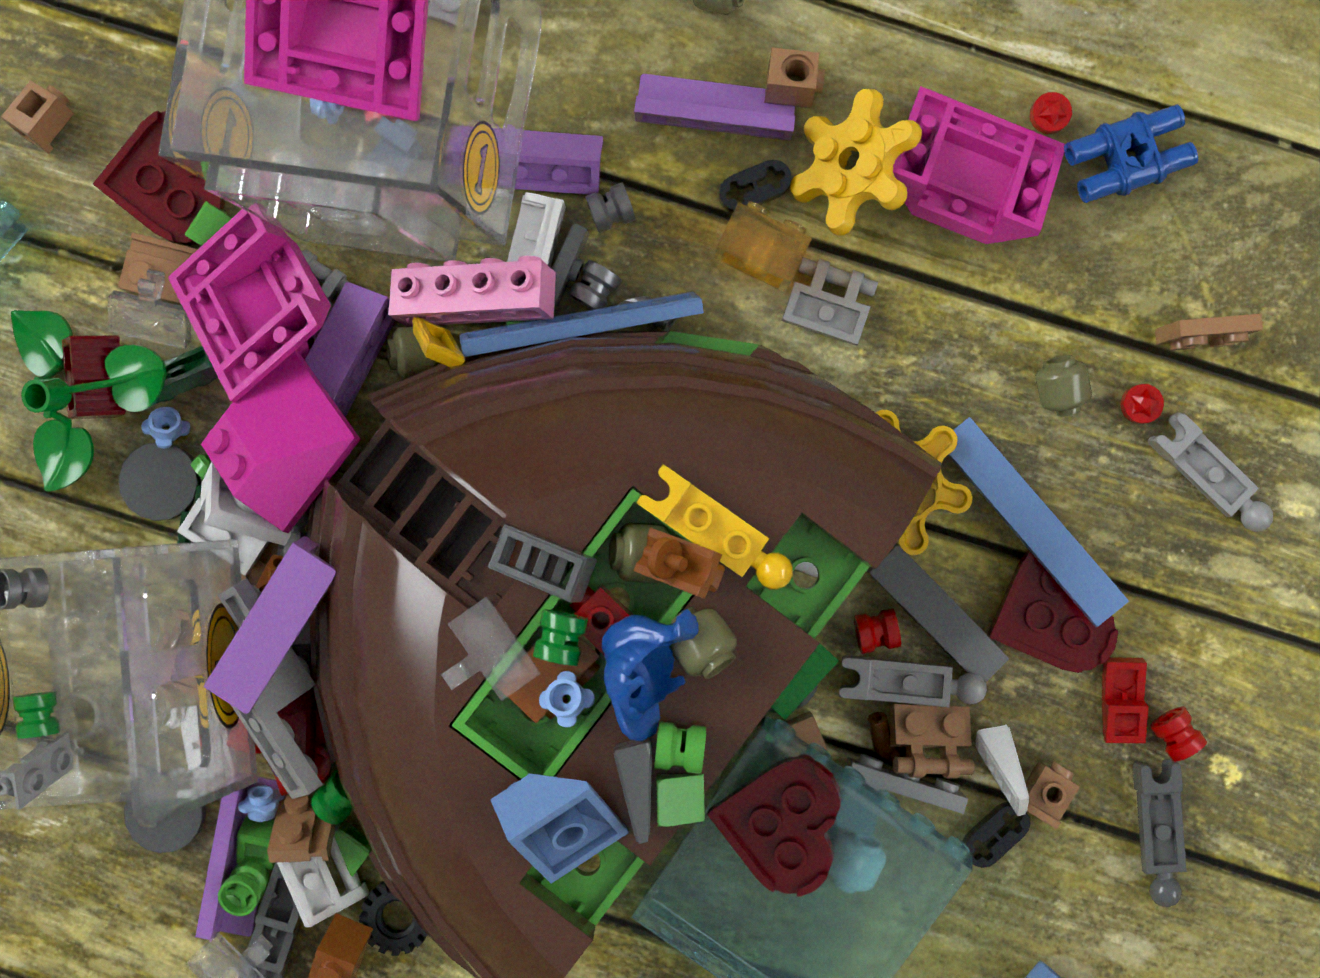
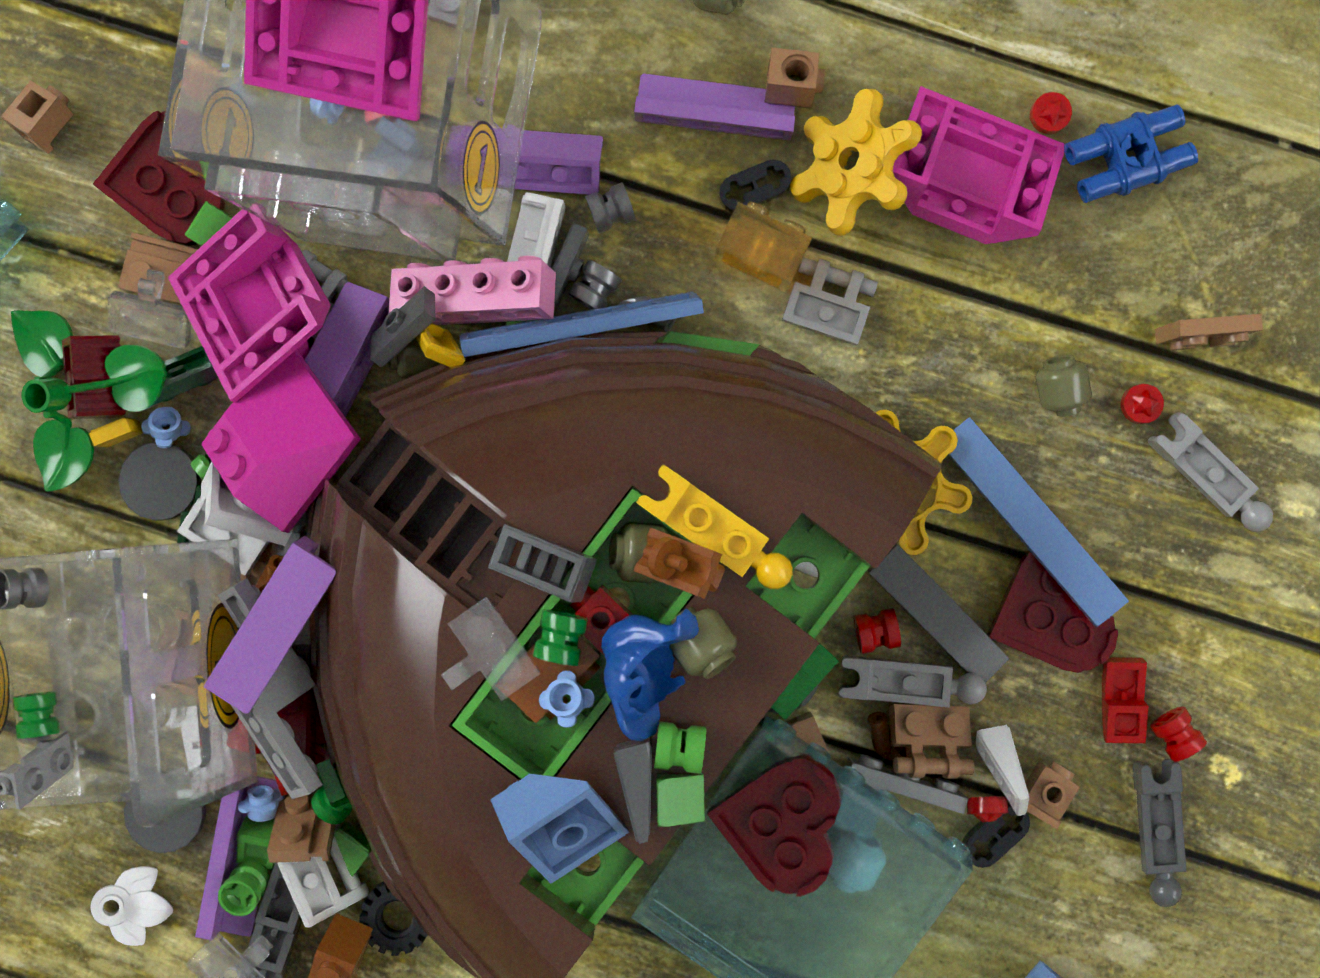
(115, 432): none -> yellow tile
(137, 905): none -> white plate
(331, 784): none -> green tile
(402, 326): none -> dark grey plate
(987, 808): none -> red tile

